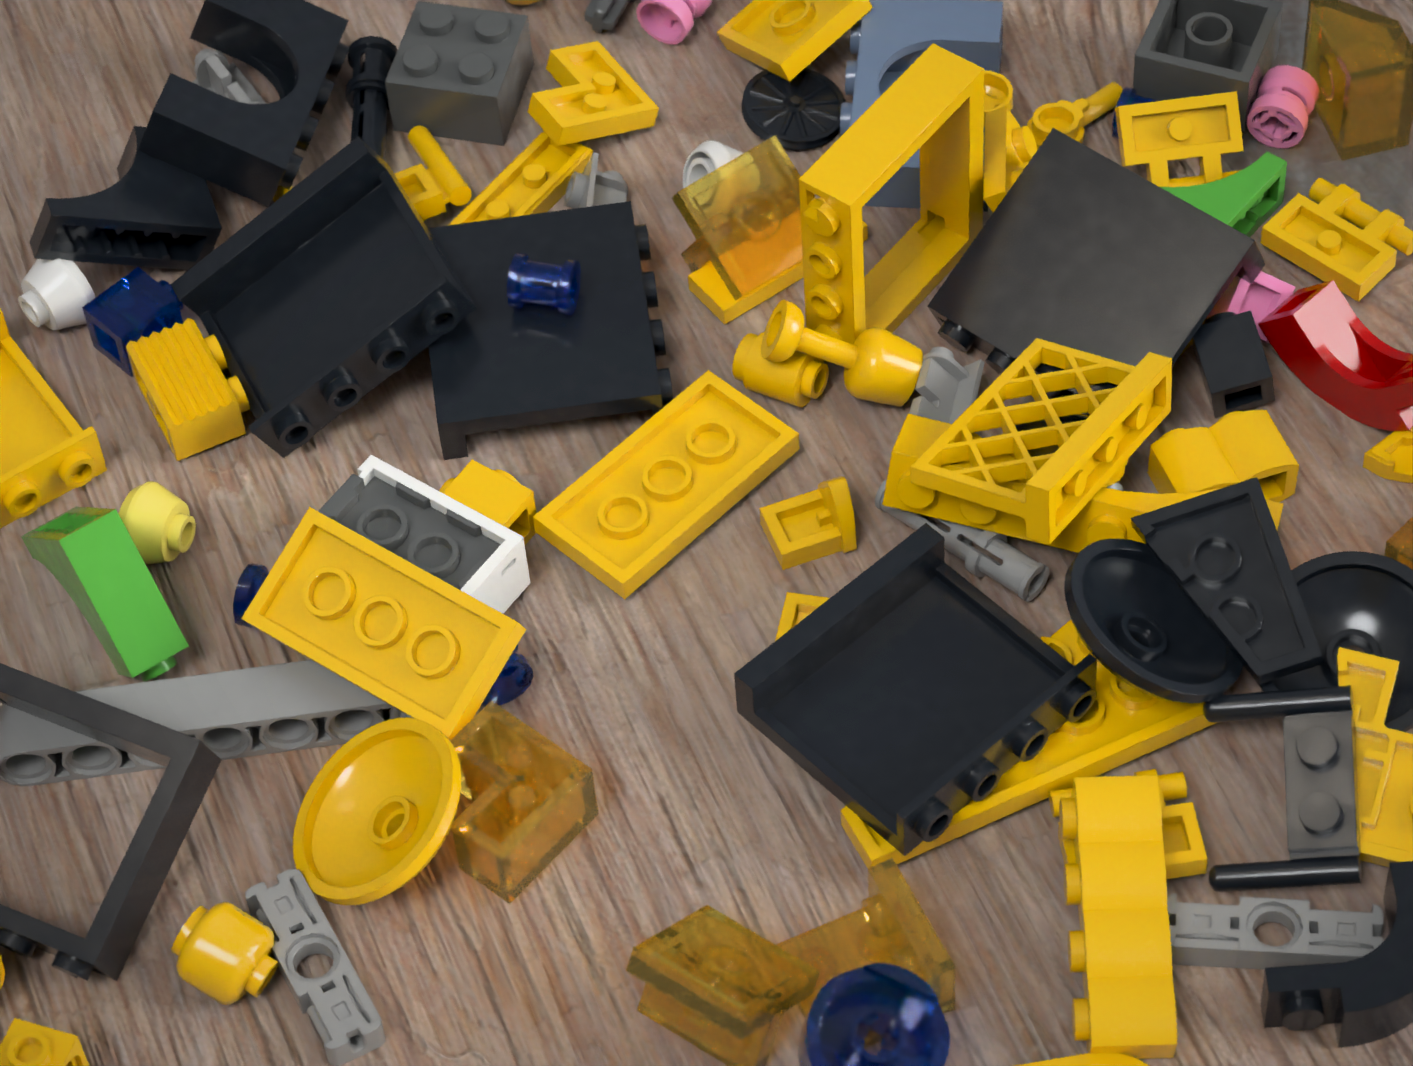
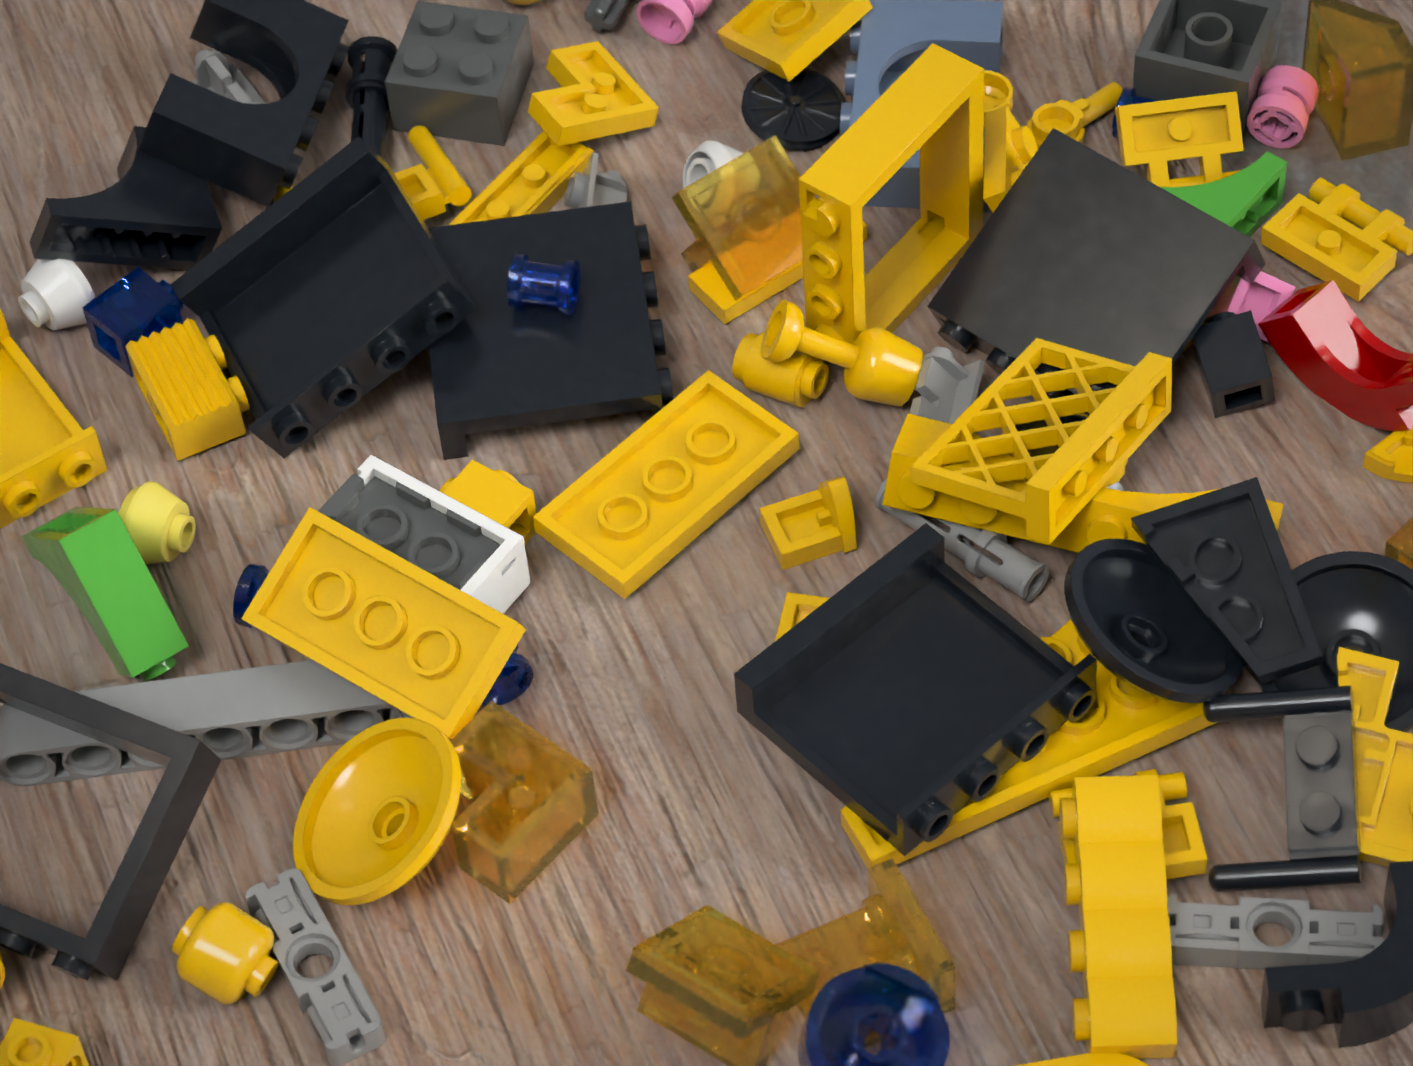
(1225, 454): yellow brick -> none

